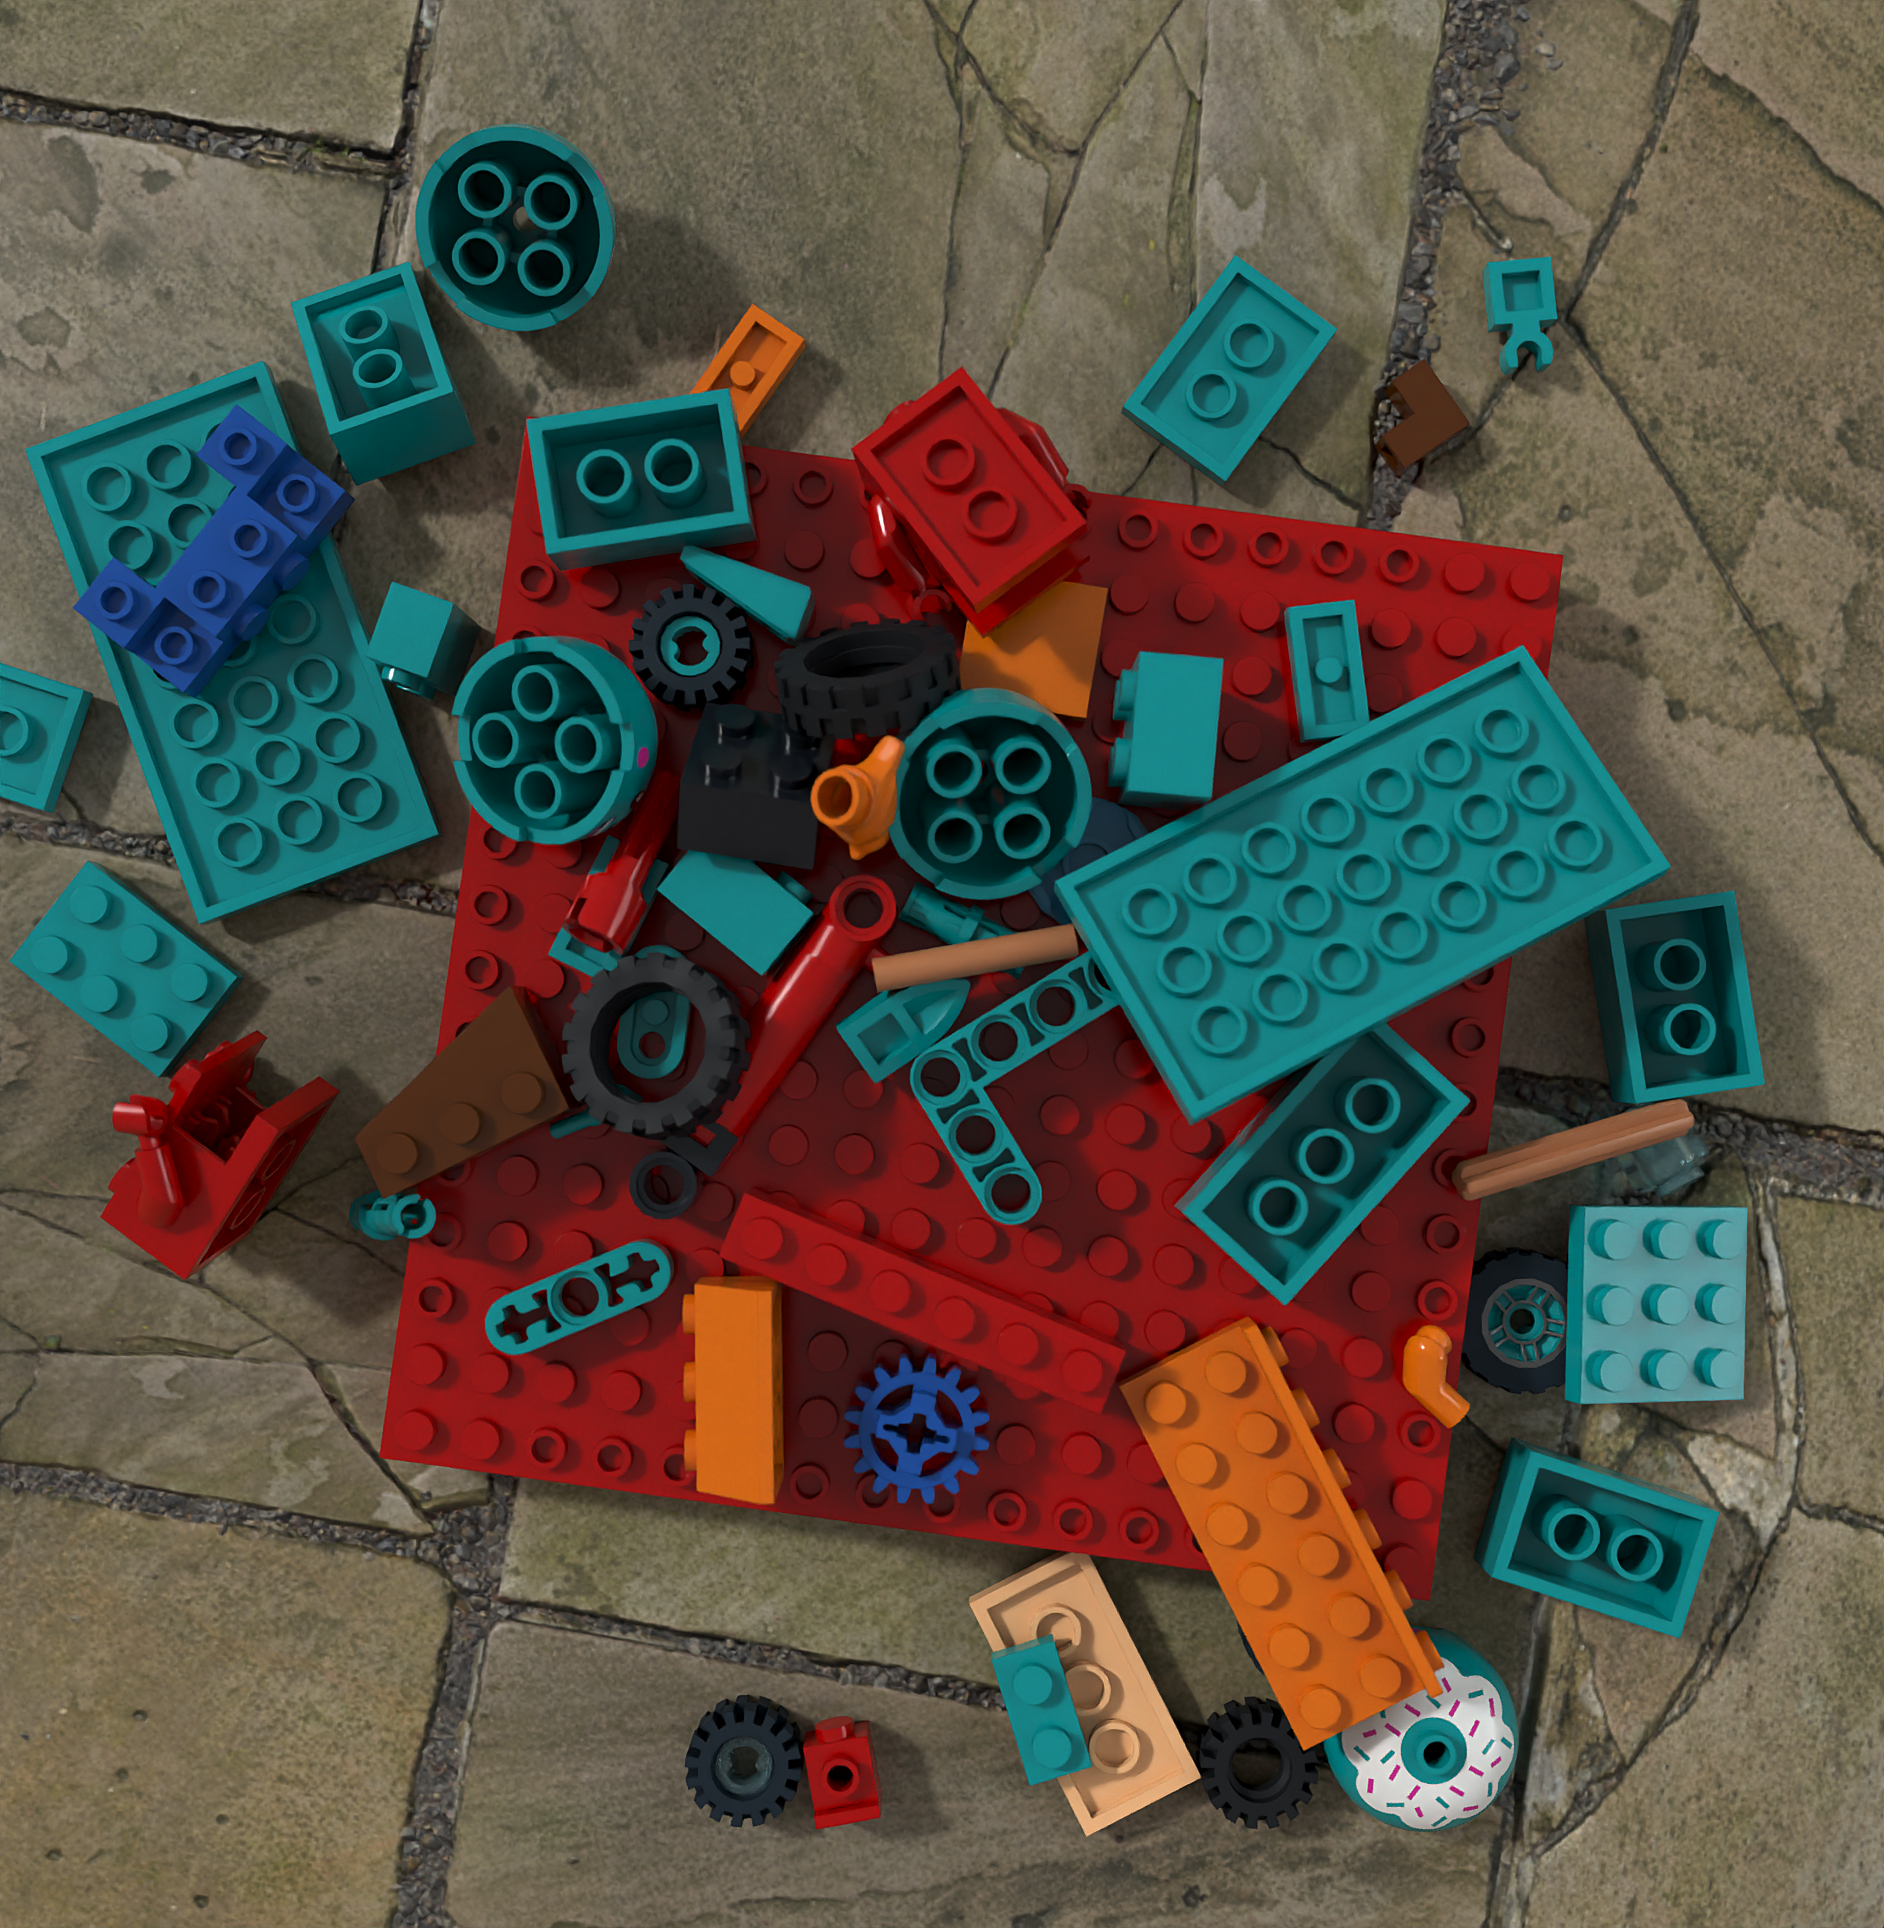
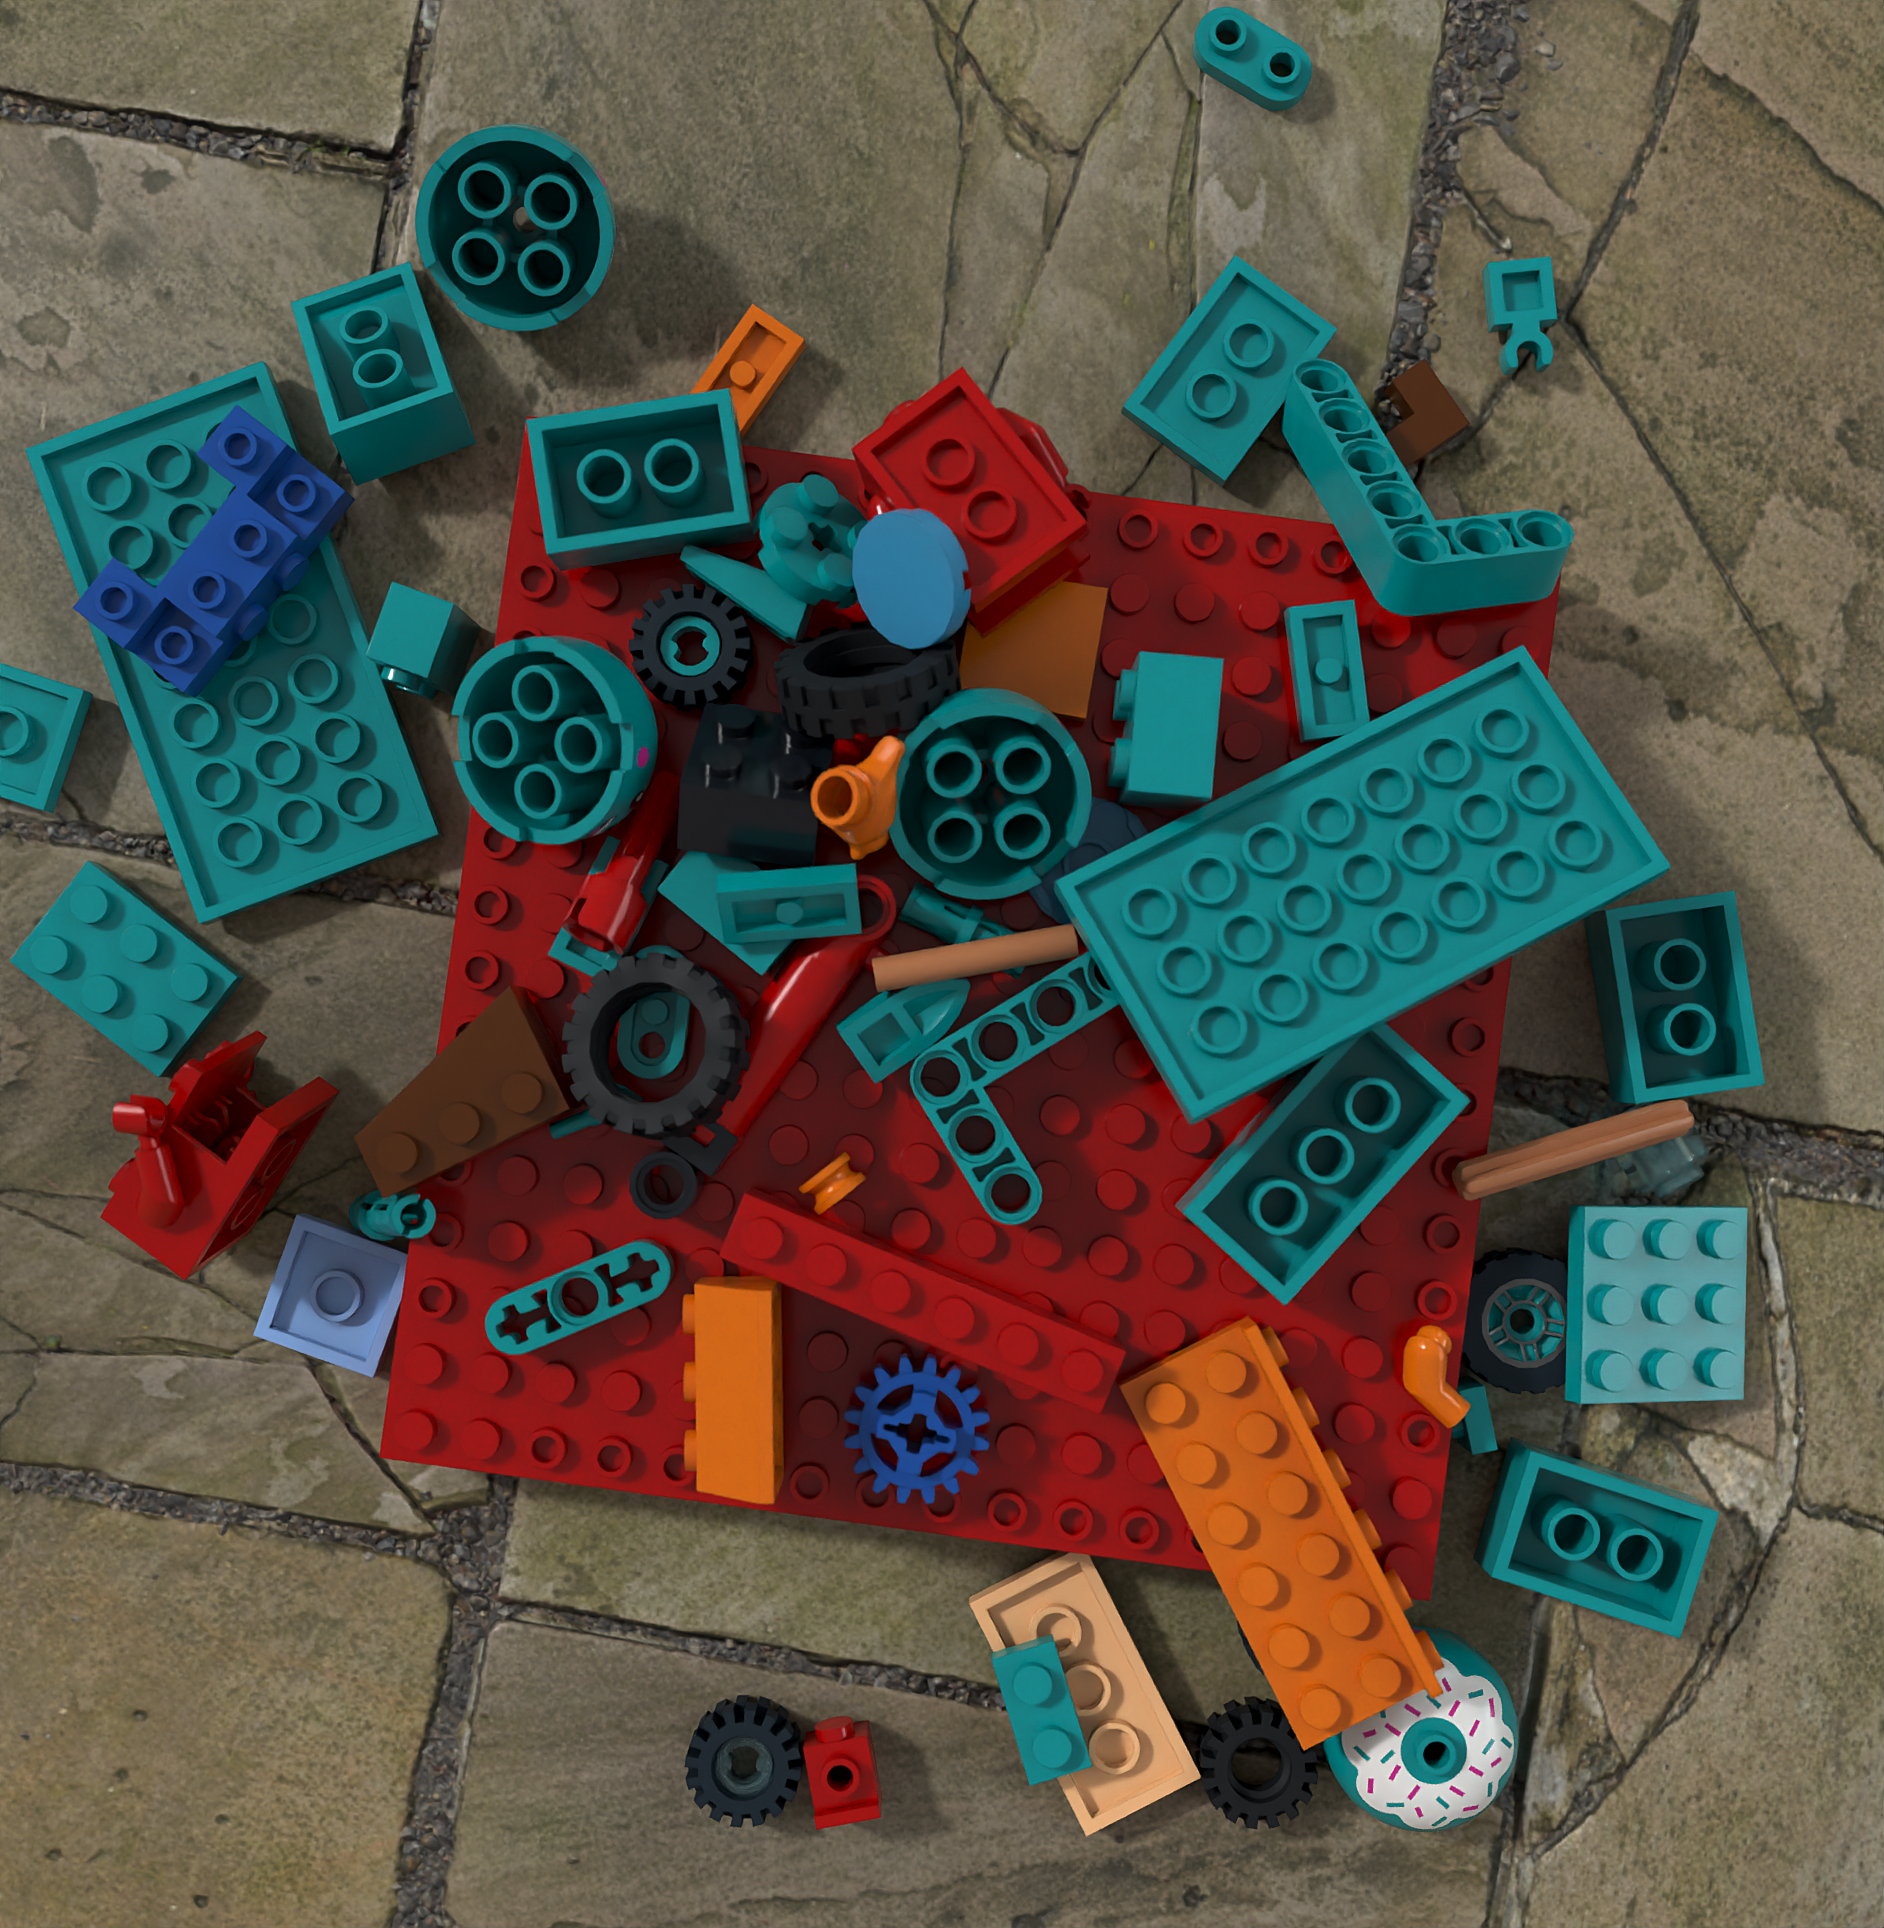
(335, 1295): none -> light blue tile
(789, 524): none -> teal plate
(789, 904): none -> teal plate
(832, 1183): none -> orange bush
(911, 577): none -> dark azure tile
(1248, 61): none -> teal plate
(1391, 534): none -> teal beam
(1476, 1428): none -> teal plate

